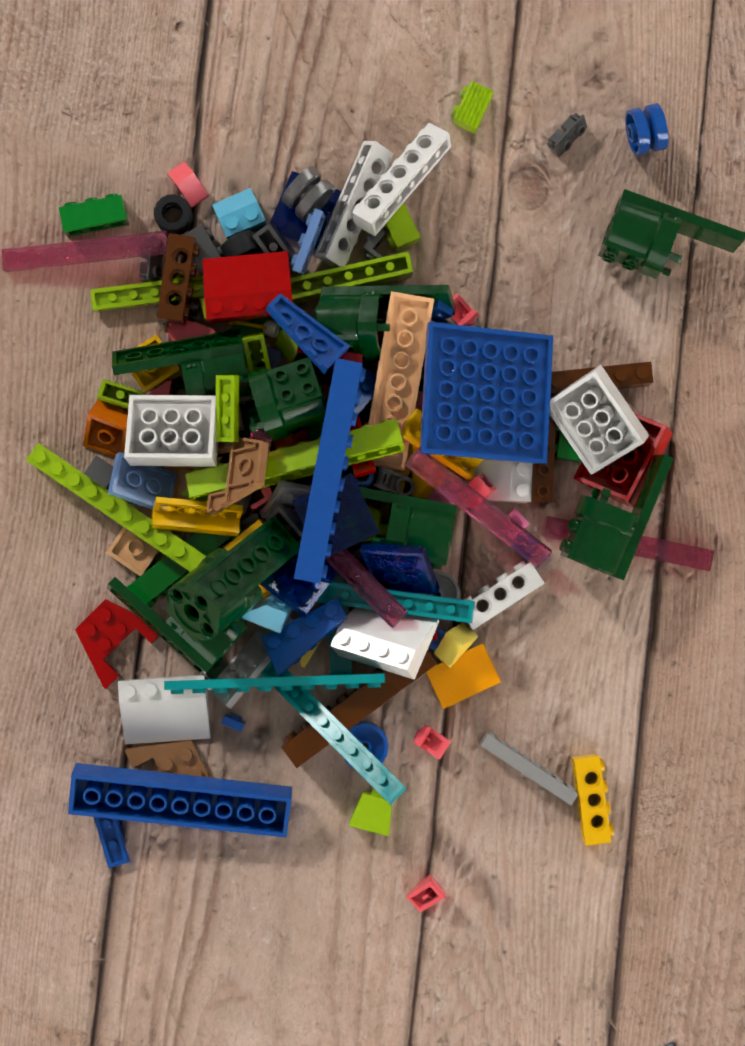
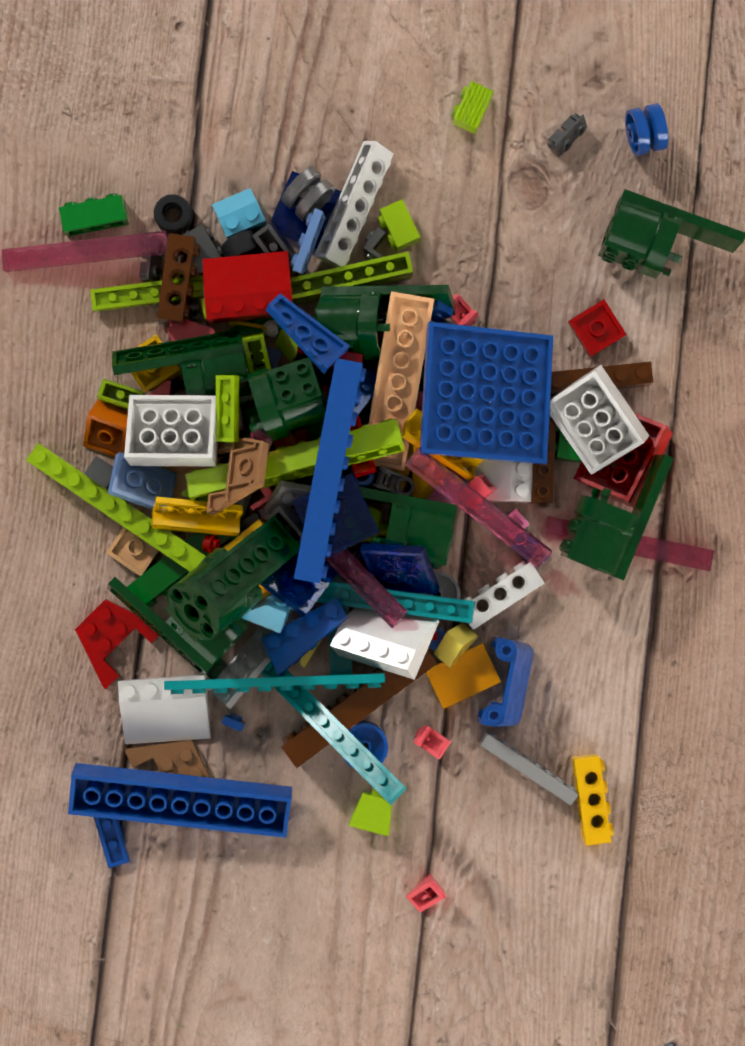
(188, 184): coral slope -> none
(210, 543): none -> red plate
(401, 179): white brick -> none
(520, 661): none -> blue windscreen
(597, 328): none -> red plate

